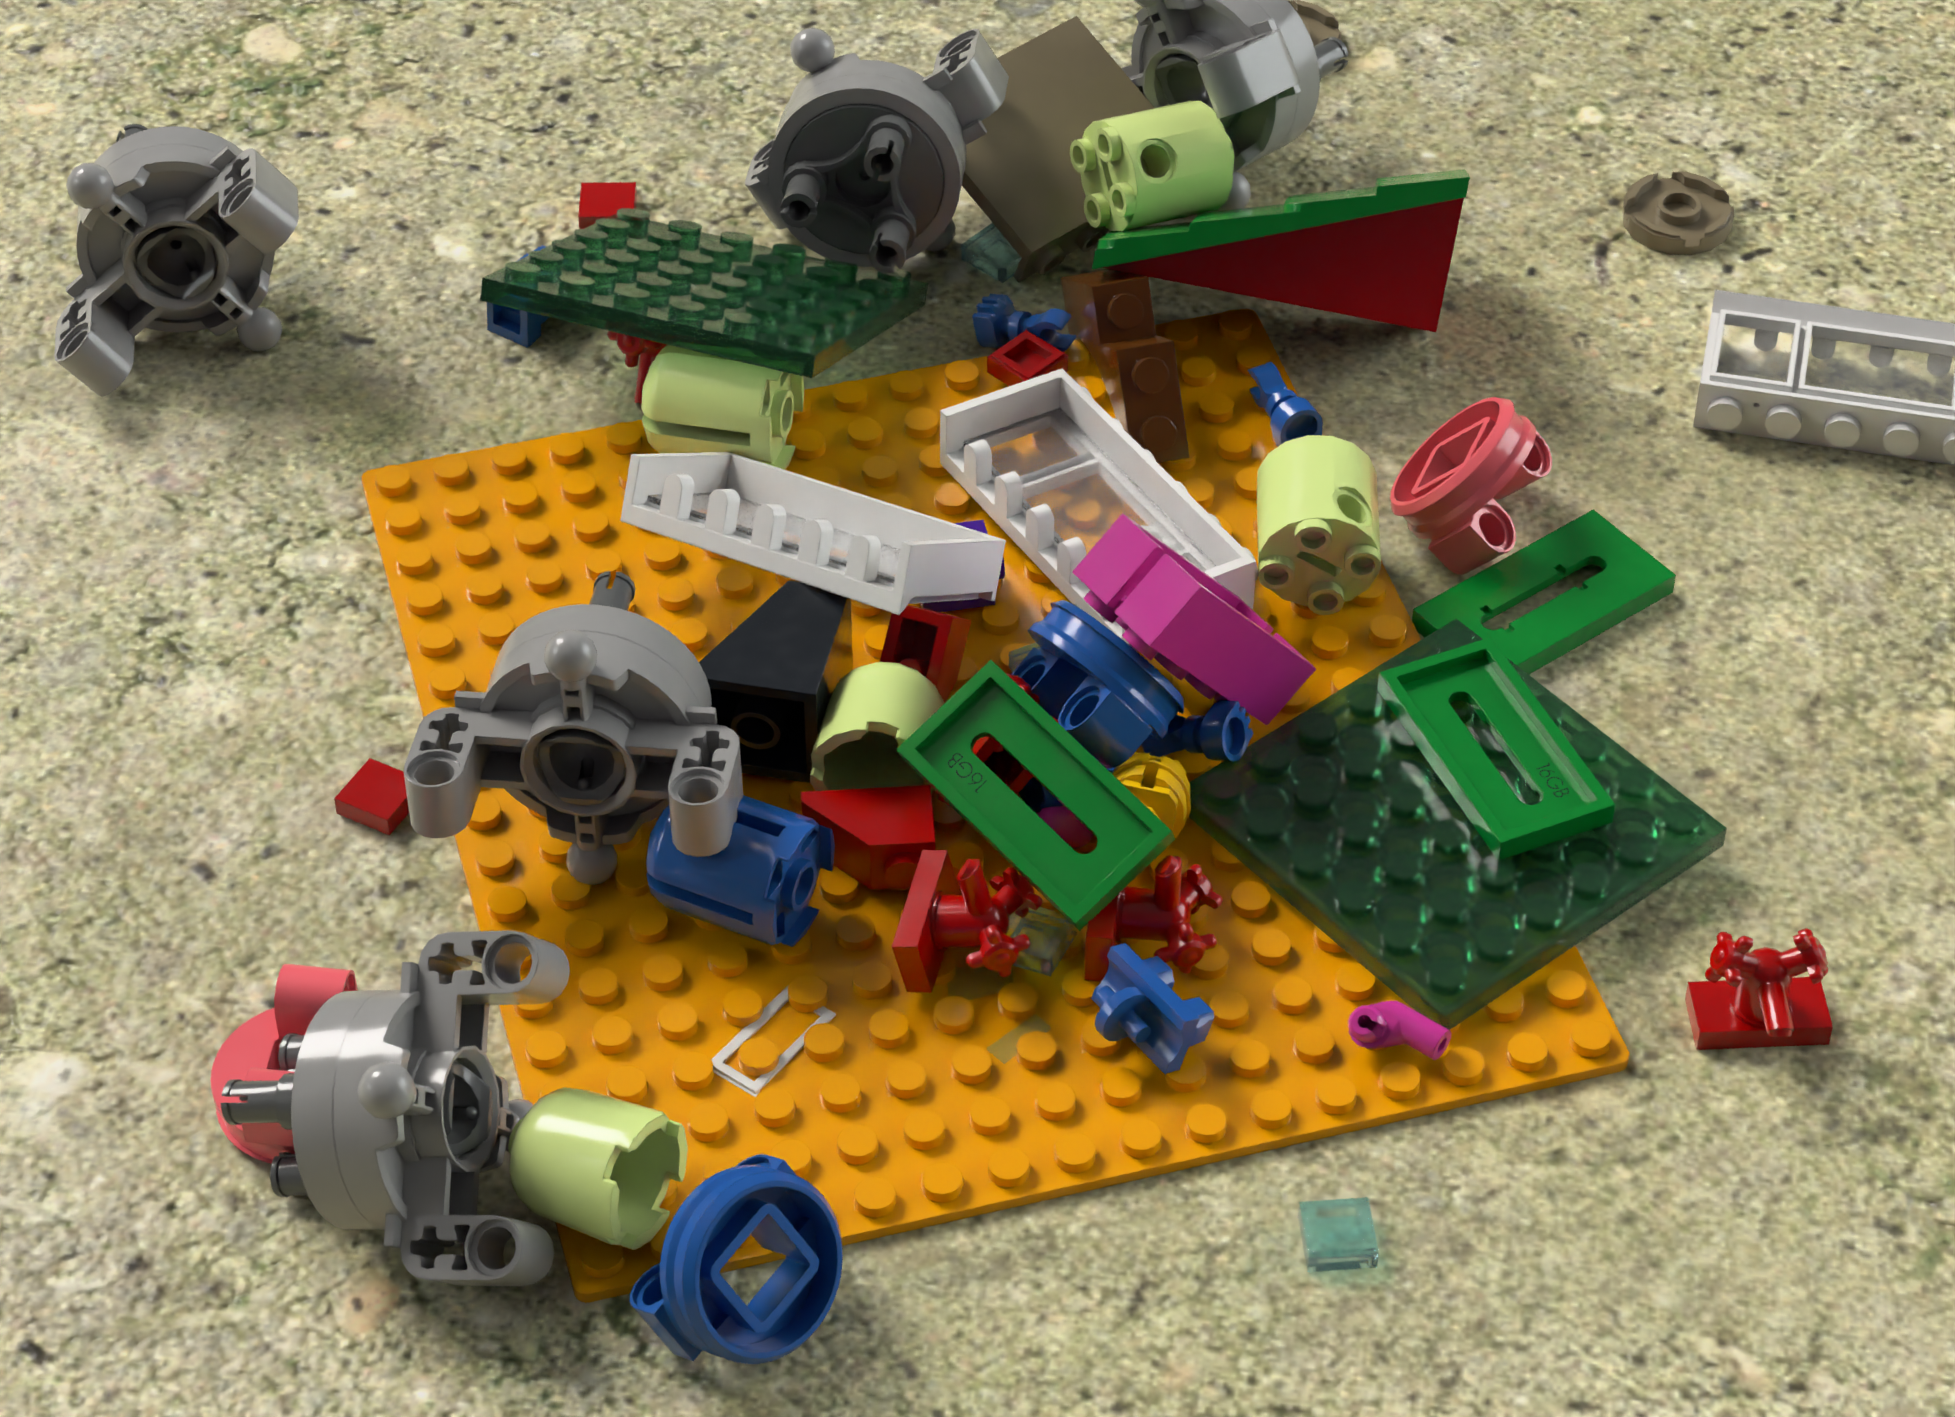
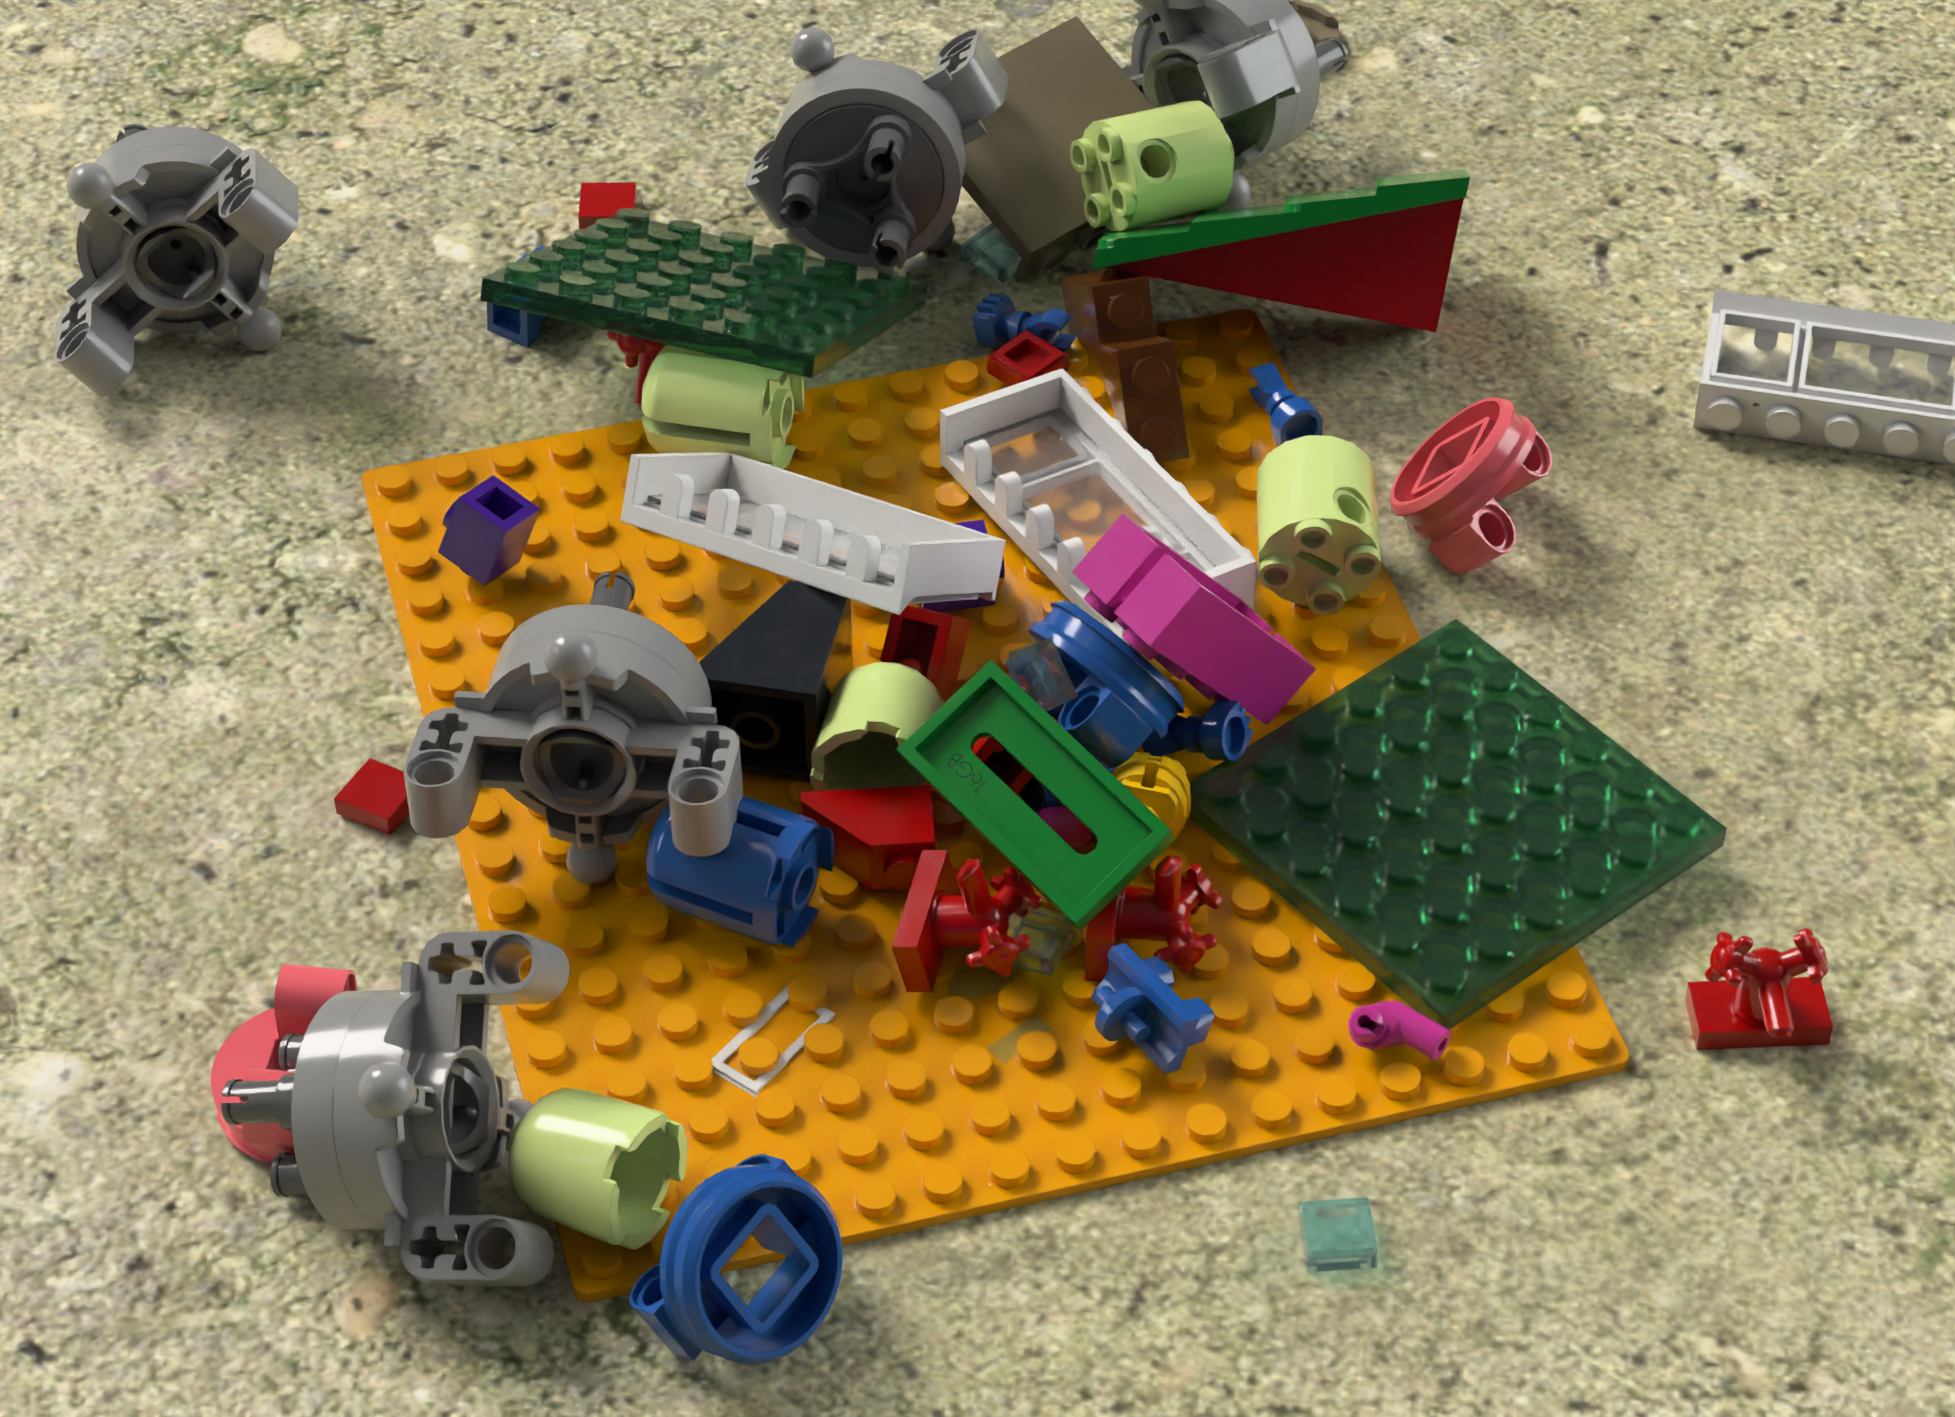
(488, 530): none -> dark purple brick
(1042, 675): none -> clear light blue tile
(1485, 679): green piece -> none
(1624, 587): green piece -> none
(1678, 213): dark tan tile -> none

